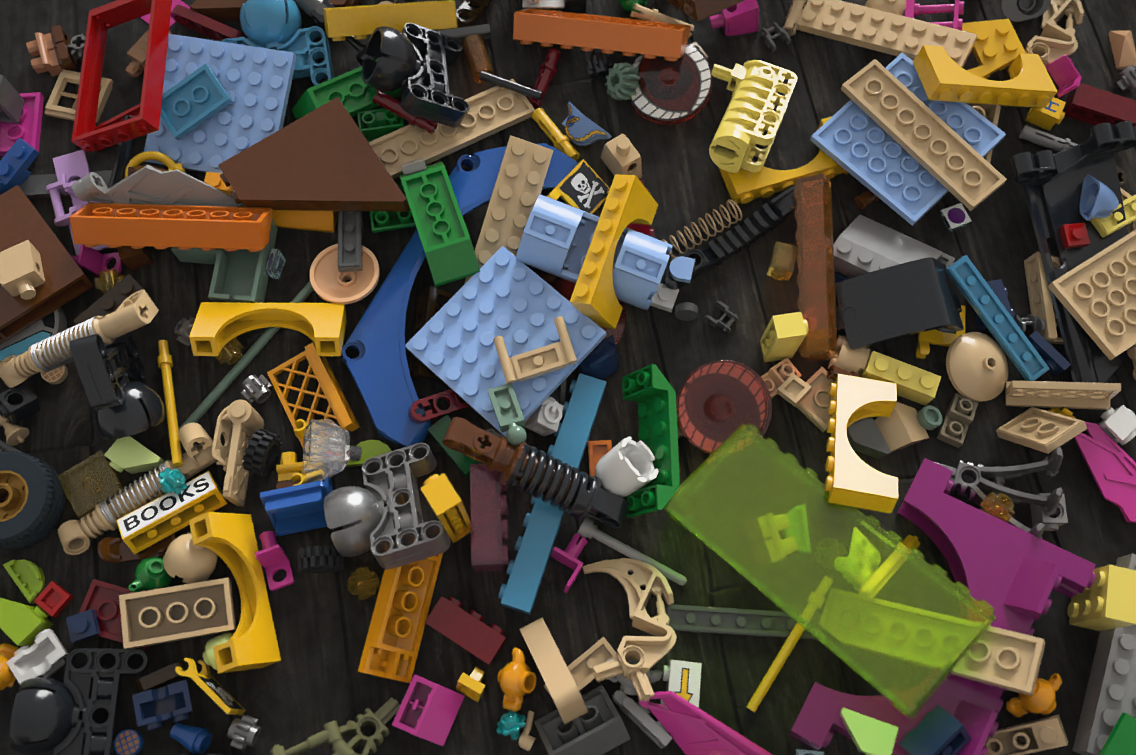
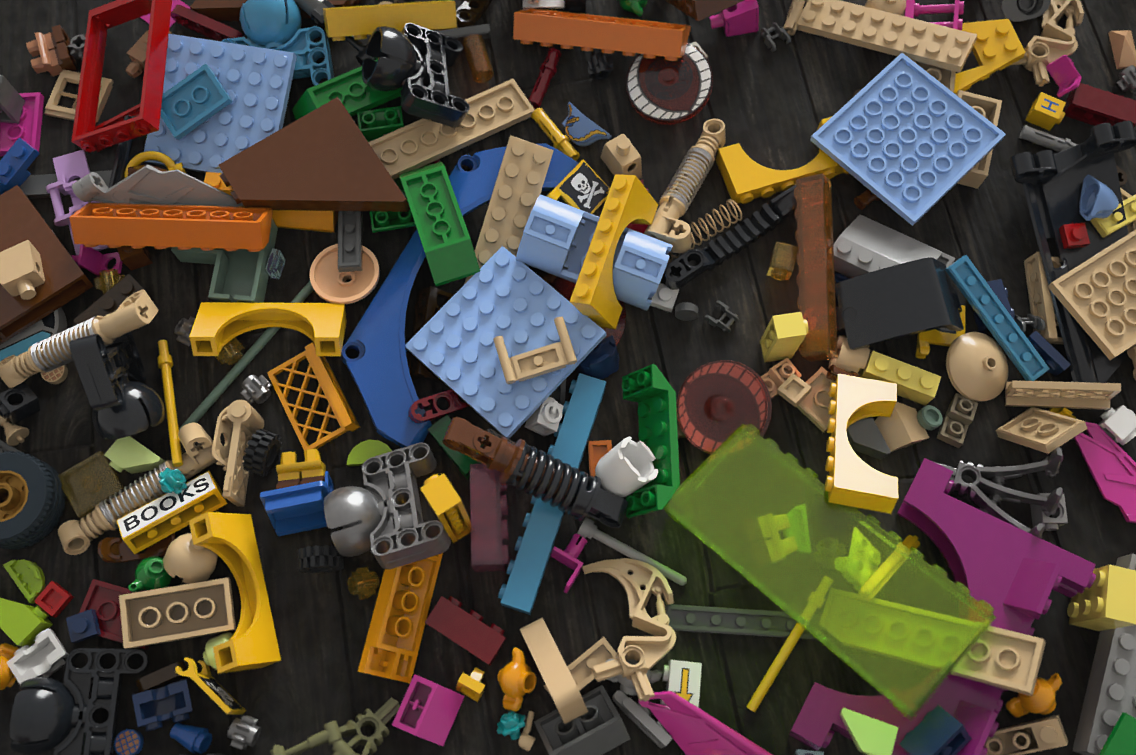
(273, 560): dark pink bracket -> none
(324, 450): clear torso -> none
(395, 107): dark red pin -> none
(414, 166): light grey tile -> none
(508, 413): sand green plate -> none
(530, 92): black bar -> none
(622, 81): sand green gear -> none
(654, 15): tan pin -> none
(681, 269): light blue tile -> none
(682, 186): none -> tan piece
(748, 114): light yellow piece -> none
(923, 135): tan plate -> none
(949, 82): yellow arch -> none
(955, 217): tile -> none
(998, 506): clear yellow gear -> none

